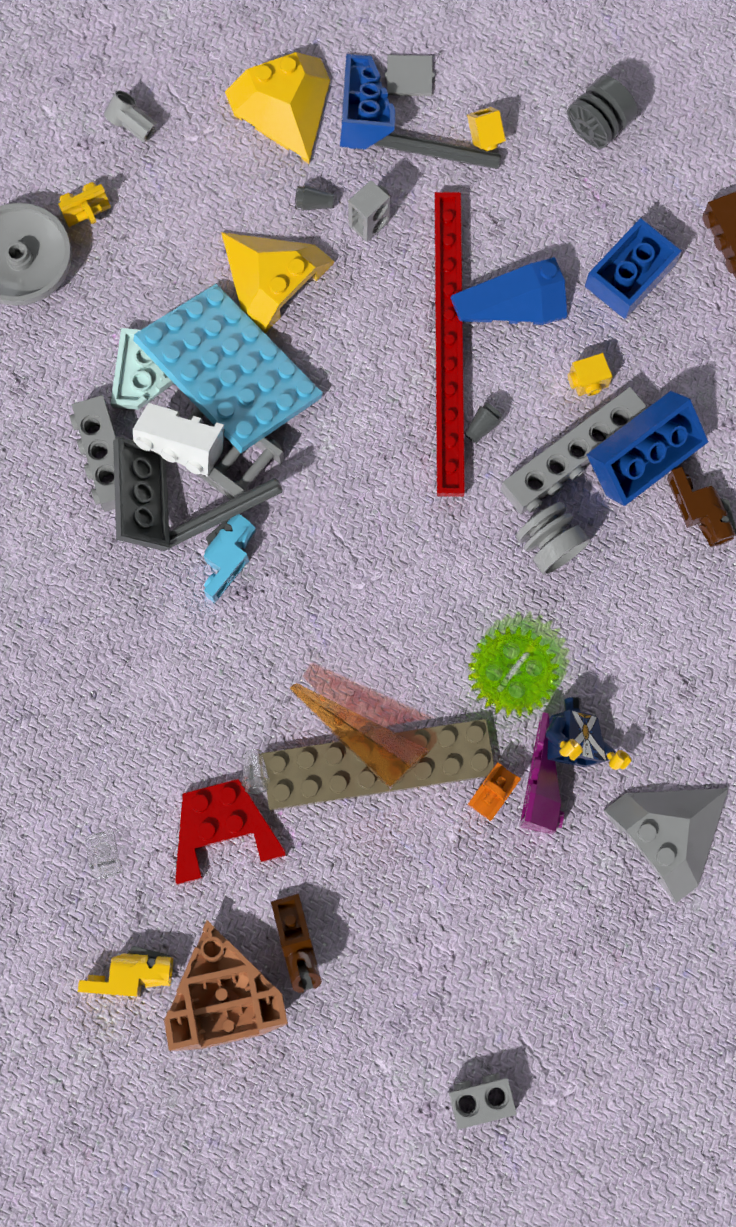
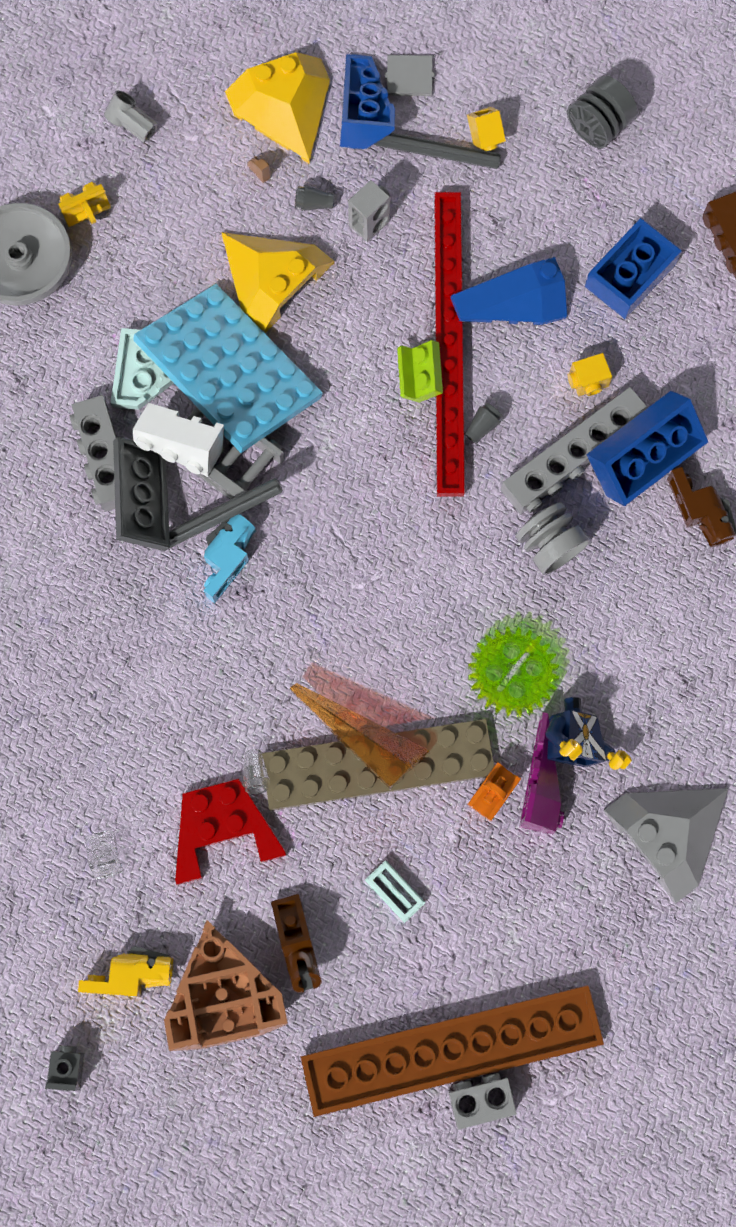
(72, 1079): none -> dark grey brick
(260, 168): none -> medium nougat tile
(411, 909): none -> light aqua tile
(420, 371): none -> lime bracket
(451, 1050): none -> dark orange plate

